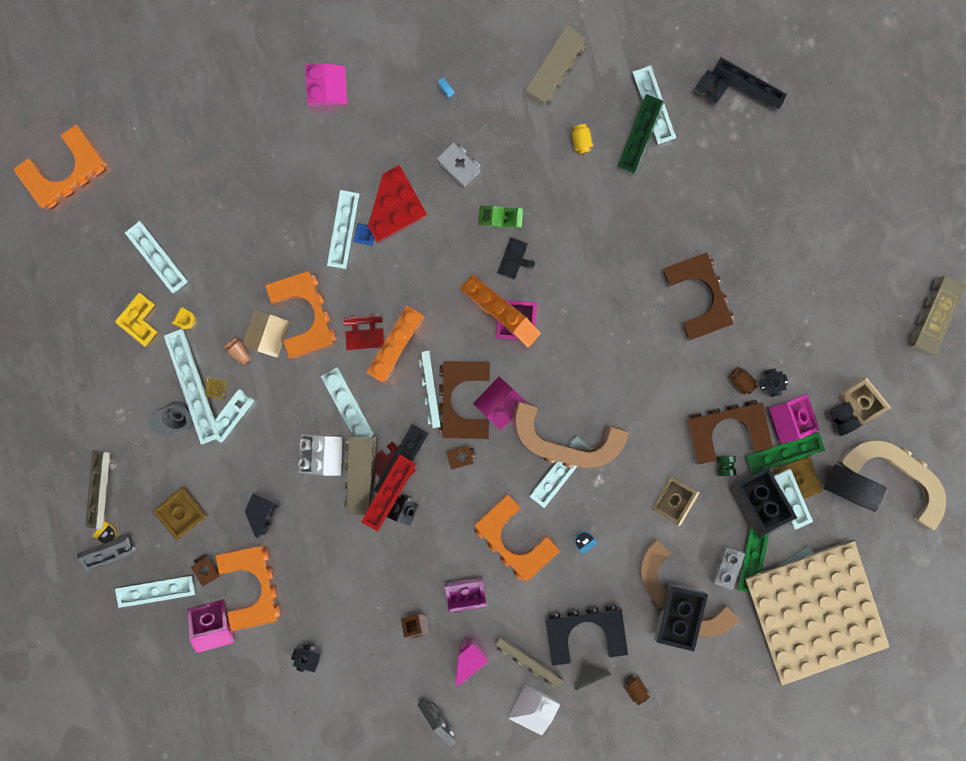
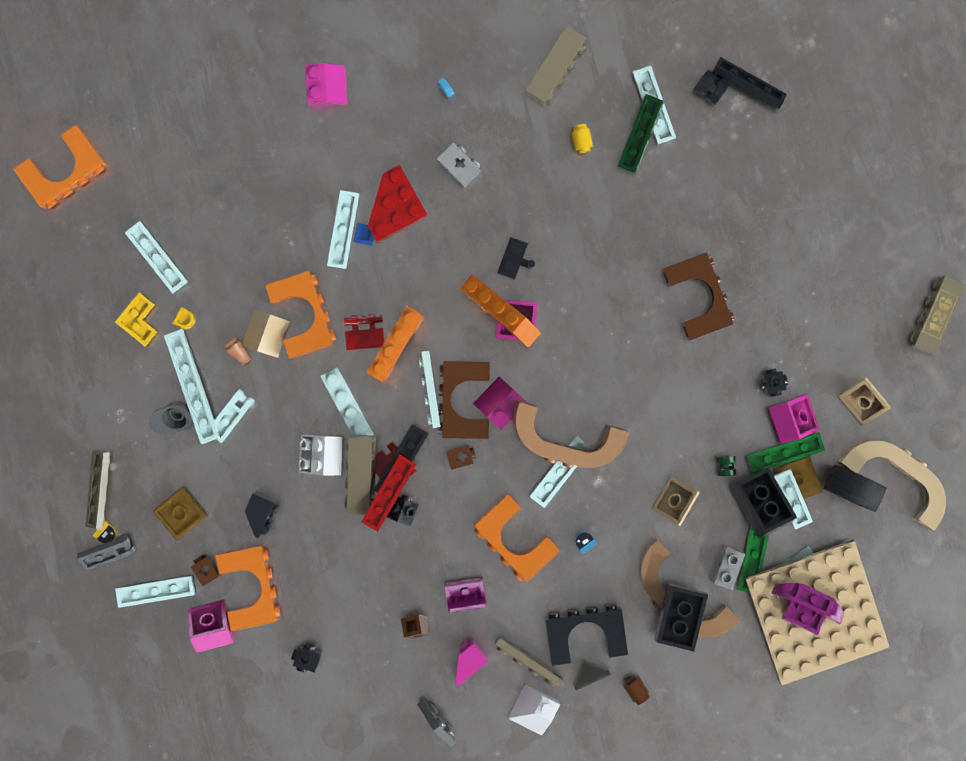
(216, 388): clear yellow tile -> none
(500, 217): bright green slope -> none
(743, 380): reddish brown brick -> none
(751, 416): reddish brown arch -> none
(807, 606): none -> magenta plate
(844, 418): black wheel -> none

